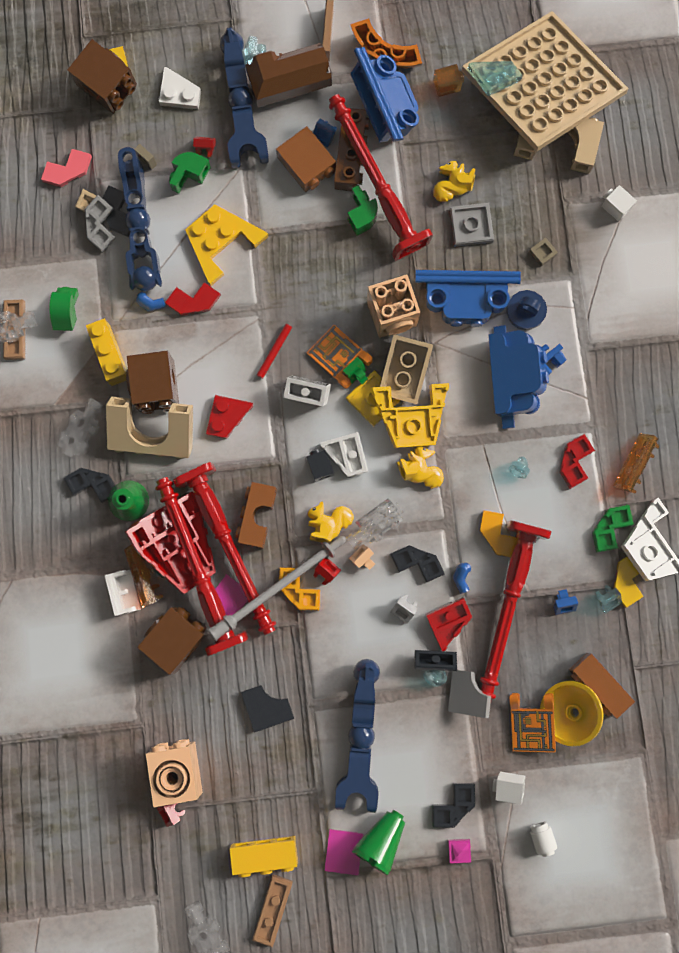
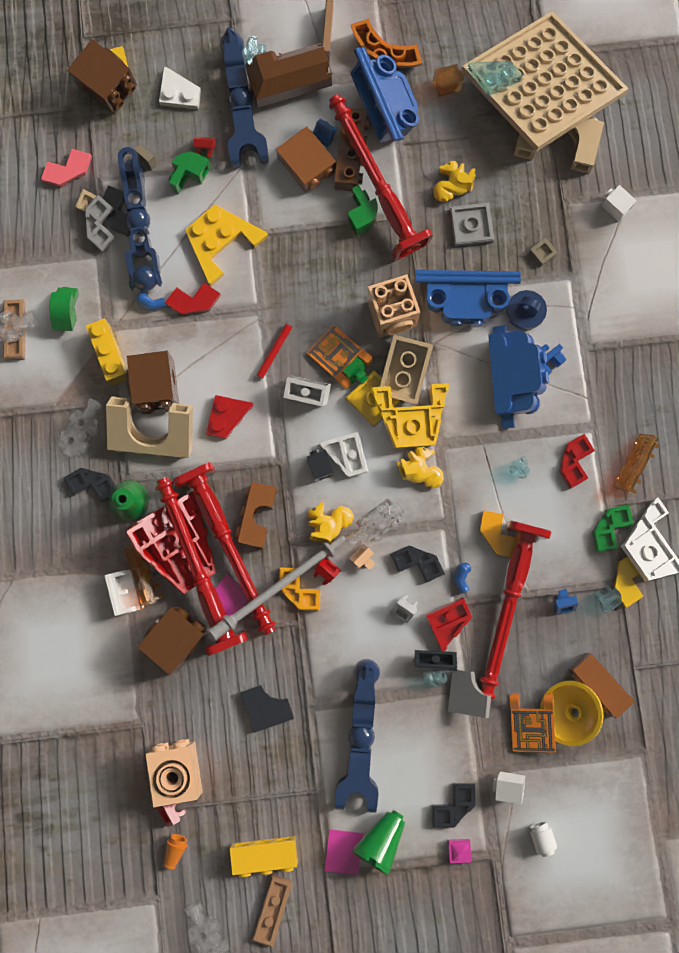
(174, 850): none -> orange cone

